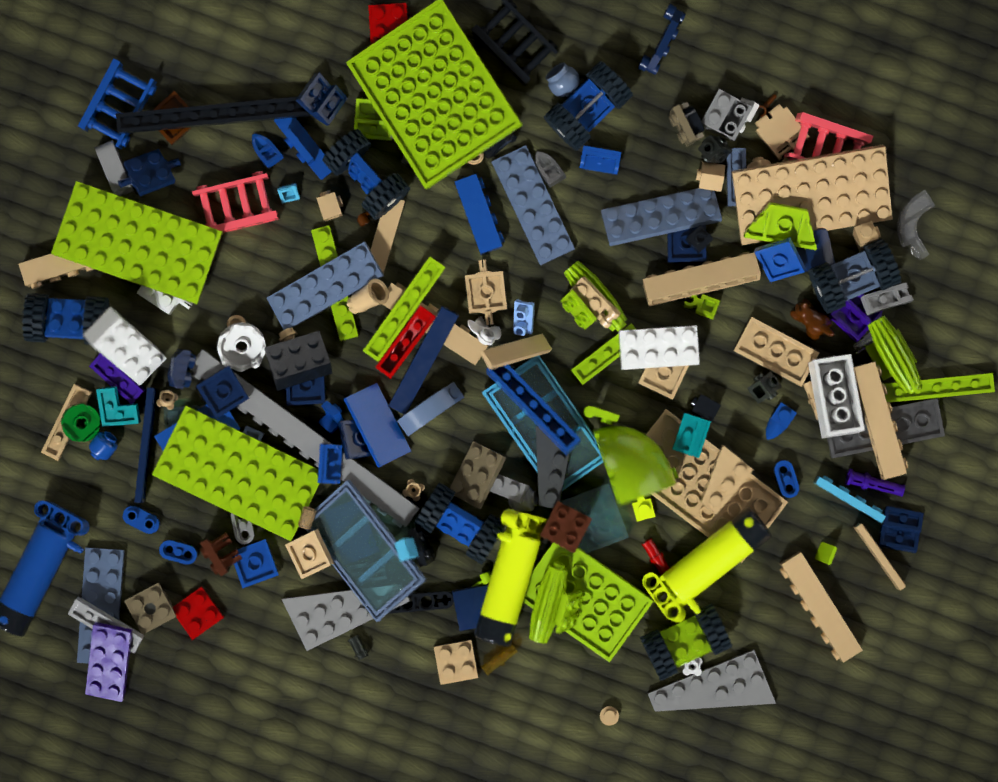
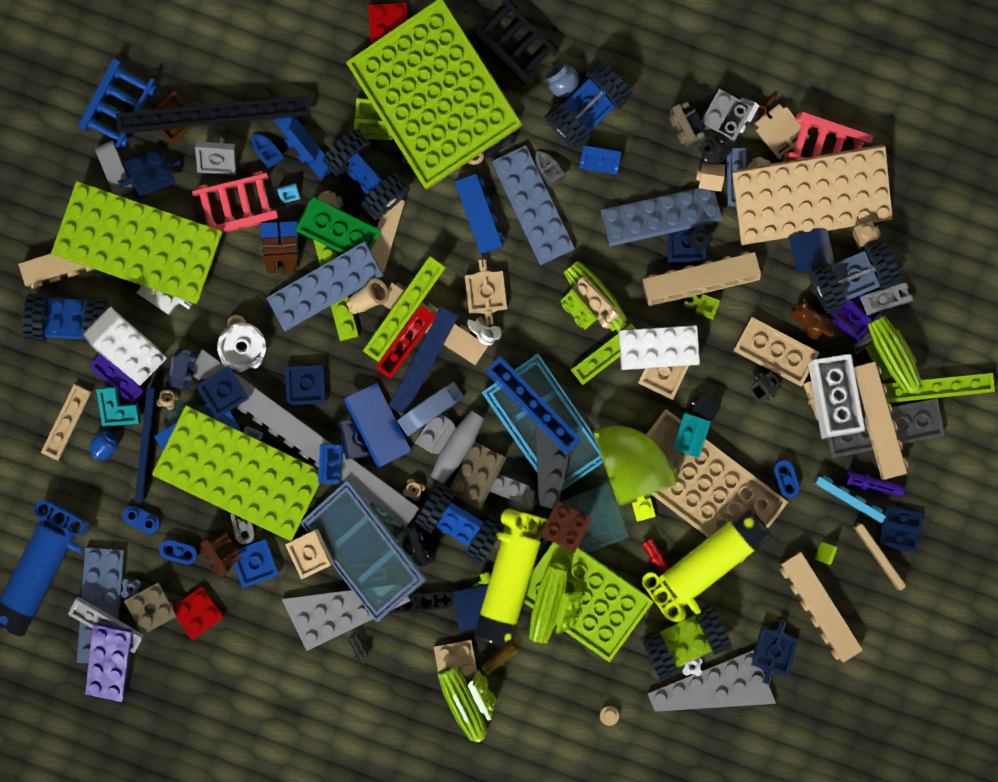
(79, 433): green plate -> none
(127, 584): none -> sand blue plate
(215, 157): none -> light grey tile
(280, 252): none -> reddish brown hips
(287, 334): tan plate -> none
(298, 360): black brick -> none
(309, 524): tan piece -> none
(321, 99): dark blue slope -> none
(332, 417): blue bracket -> none
(335, 227): none -> green plate
(406, 549): medium azure slope -> none
(449, 442): none -> light grey plate
(468, 700): none -> lime plate
(516, 351): tan tile -> none
(523, 317): light blue hips -> none
(606, 417): lime plate -> none
(675, 17): dark blue plate -> none
(724, 479): tan wedge -> none
(774, 652): none -> dark blue plate
(779, 421): blue plate -> none
(780, 259): blue plate -> none
(783, 222): lime wing -> none
(908, 223): clear arch -> none

